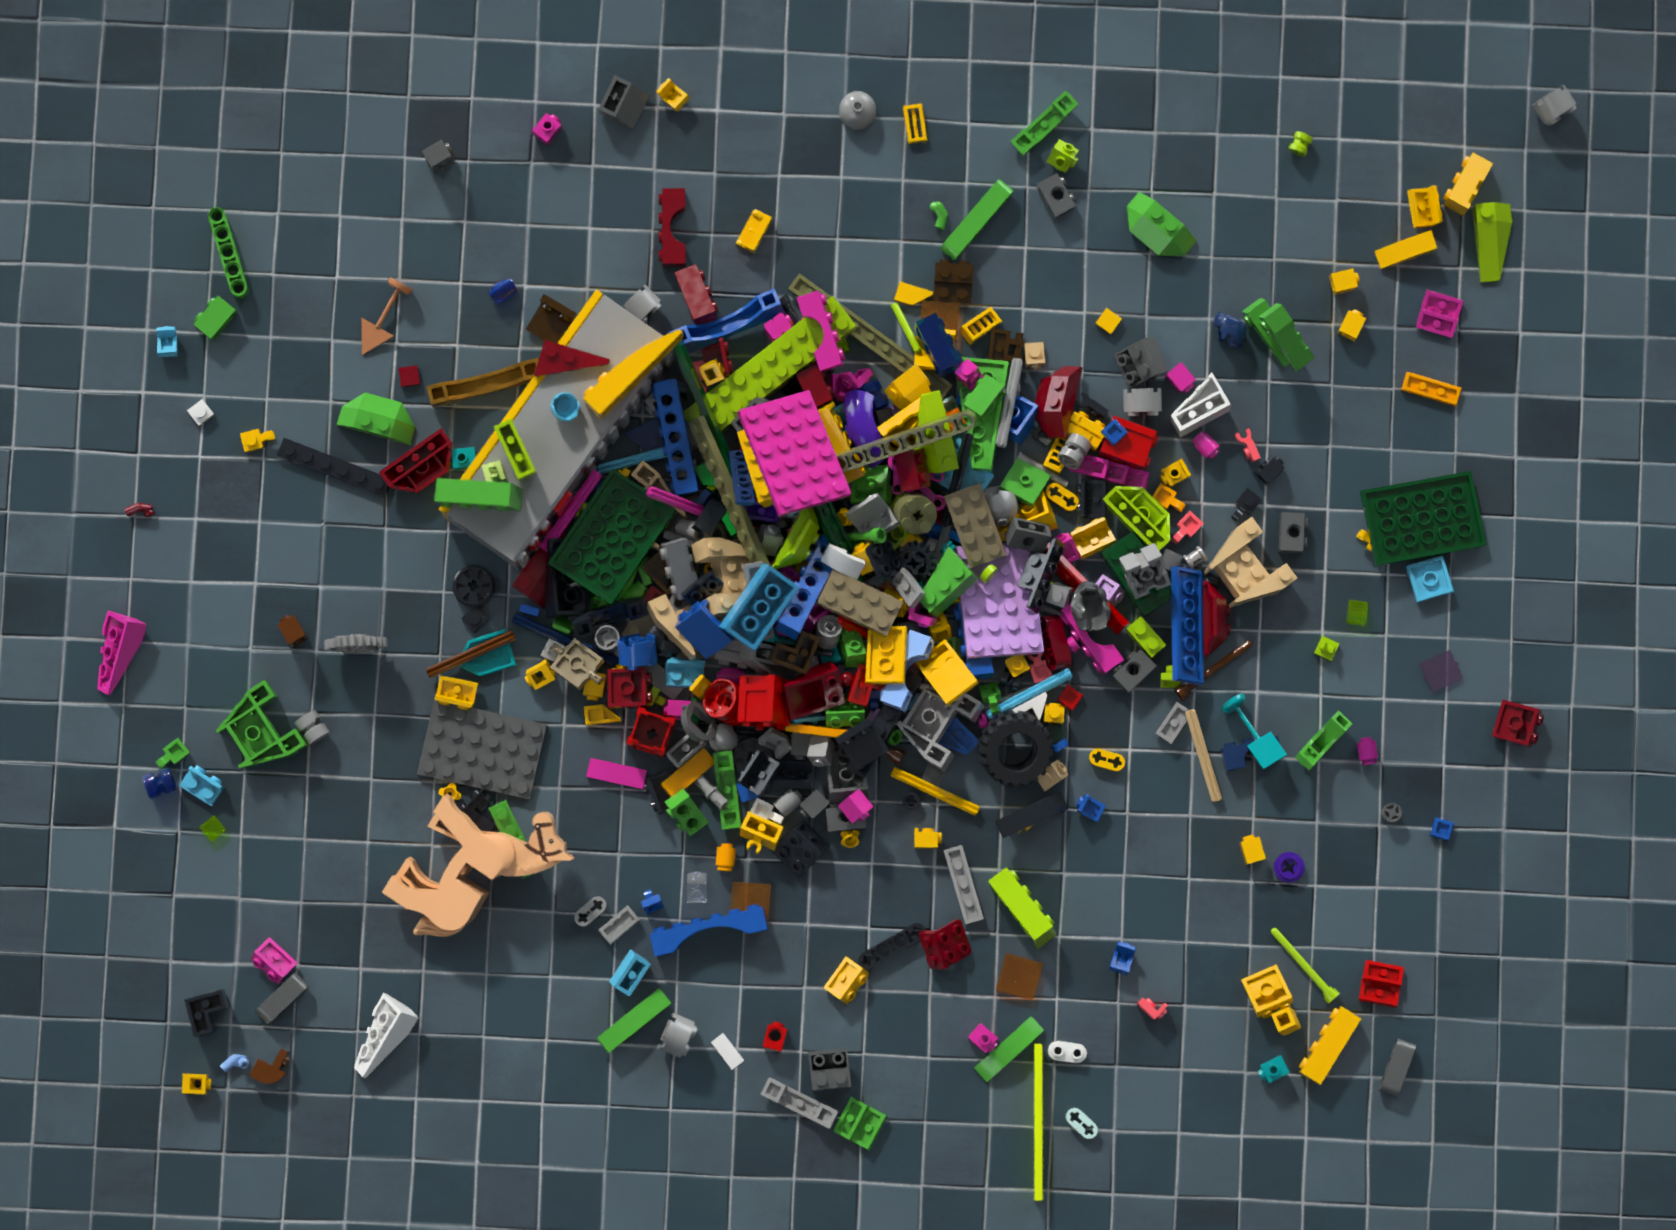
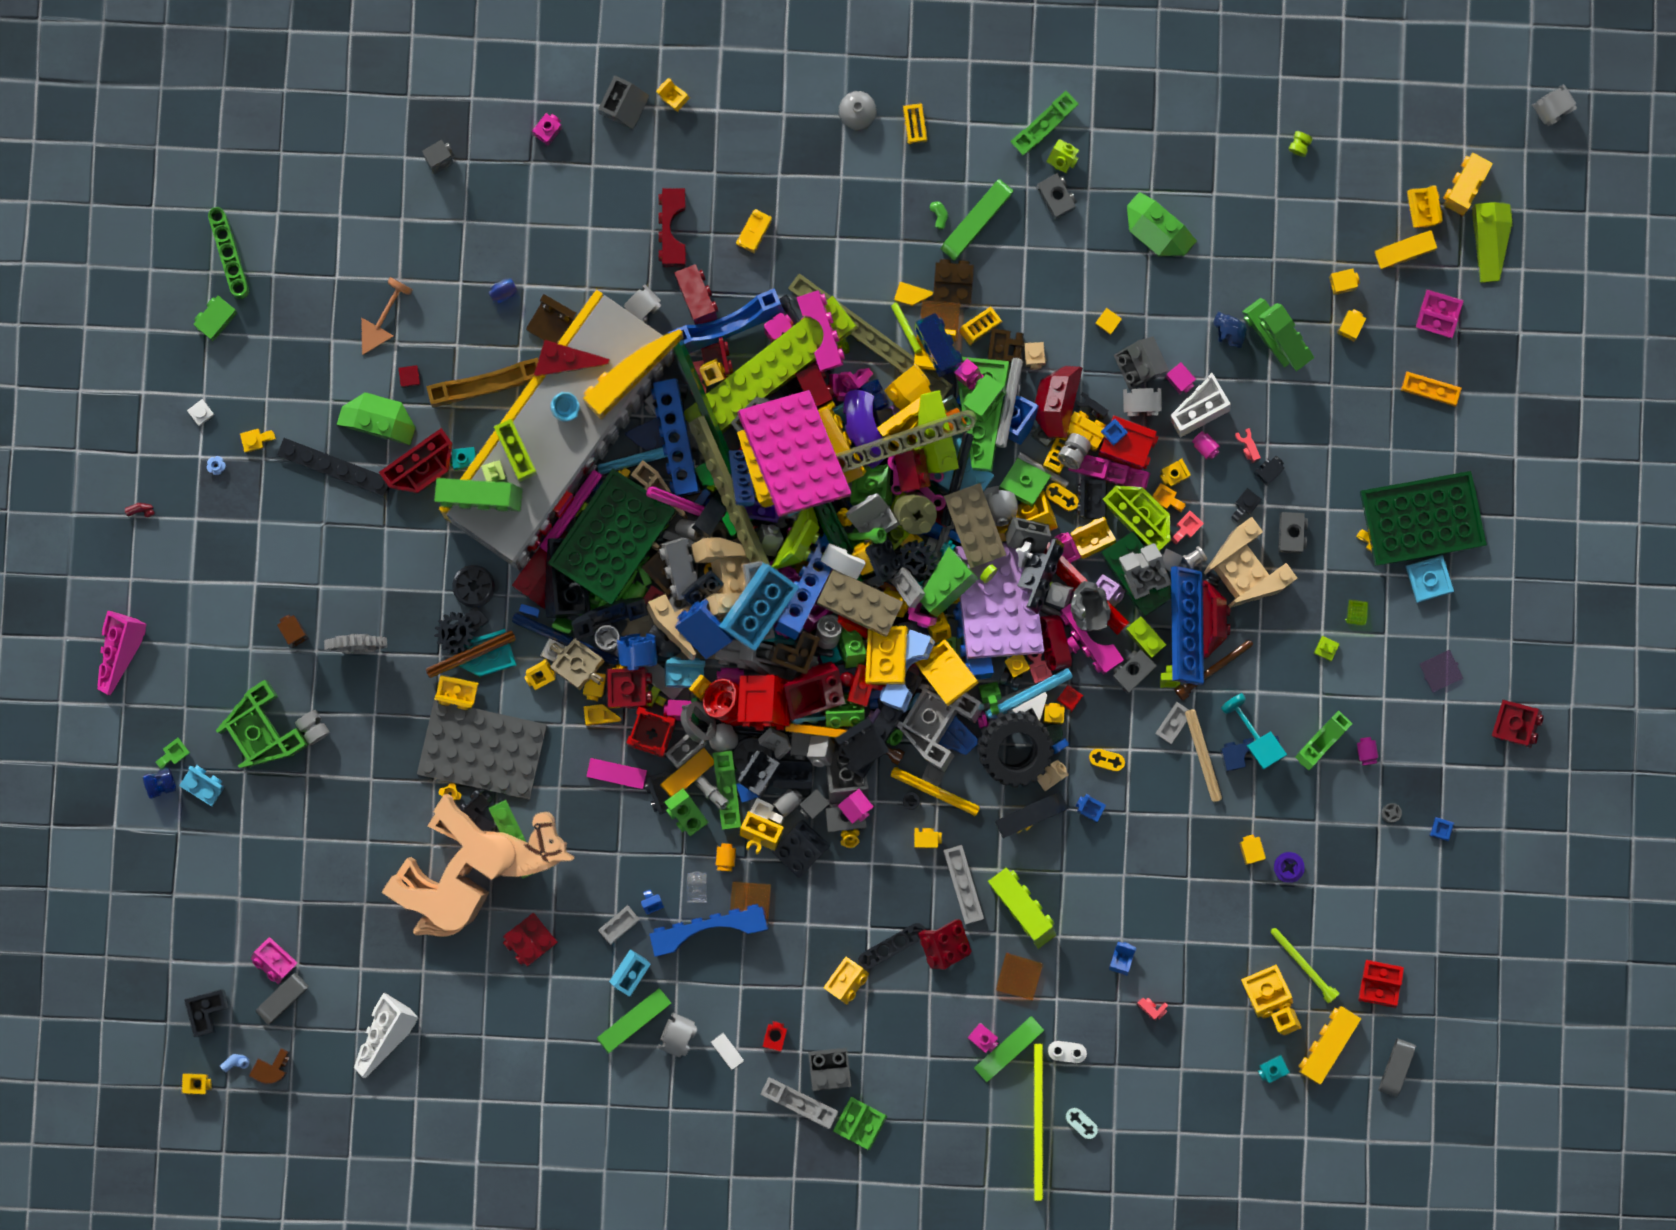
(167, 341): medium azure bracket -> none
(213, 828): clear neon green tile -> none
(216, 470): none -> light blue plate
(447, 635): none -> black gear
(529, 940): none -> dark red plate
(589, 905): light grey beam -> none
(1023, 554): none -> white piece

